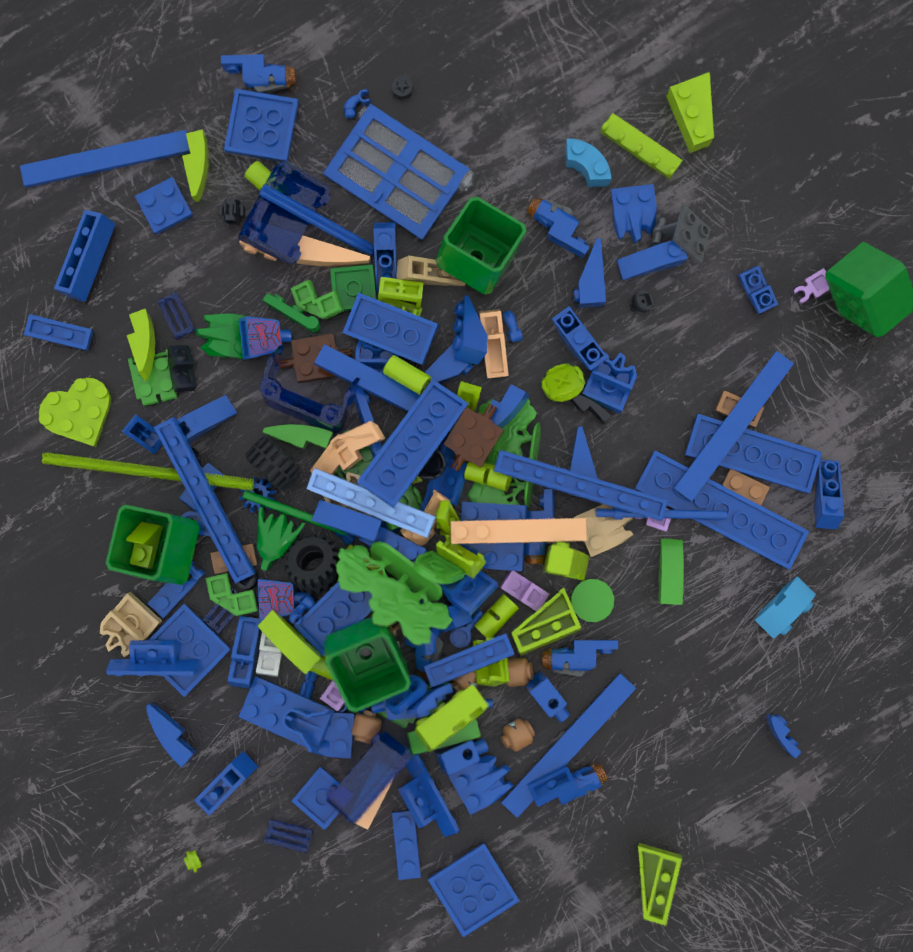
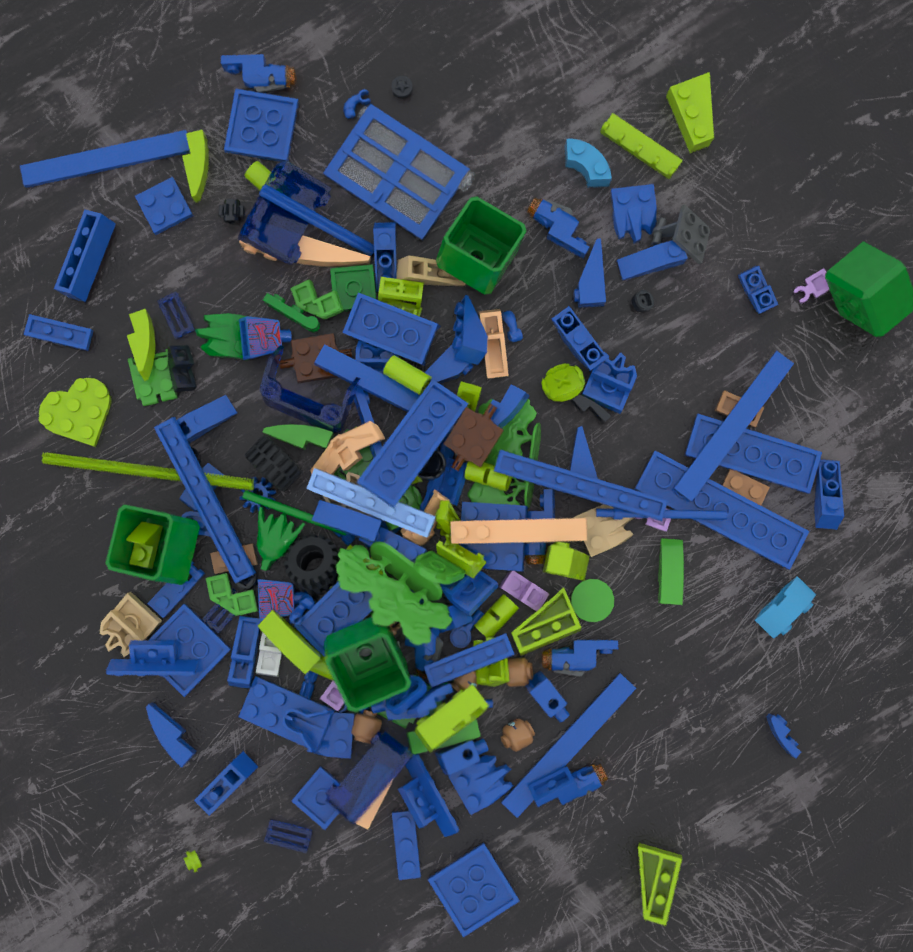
(143, 434): blue slope -> none

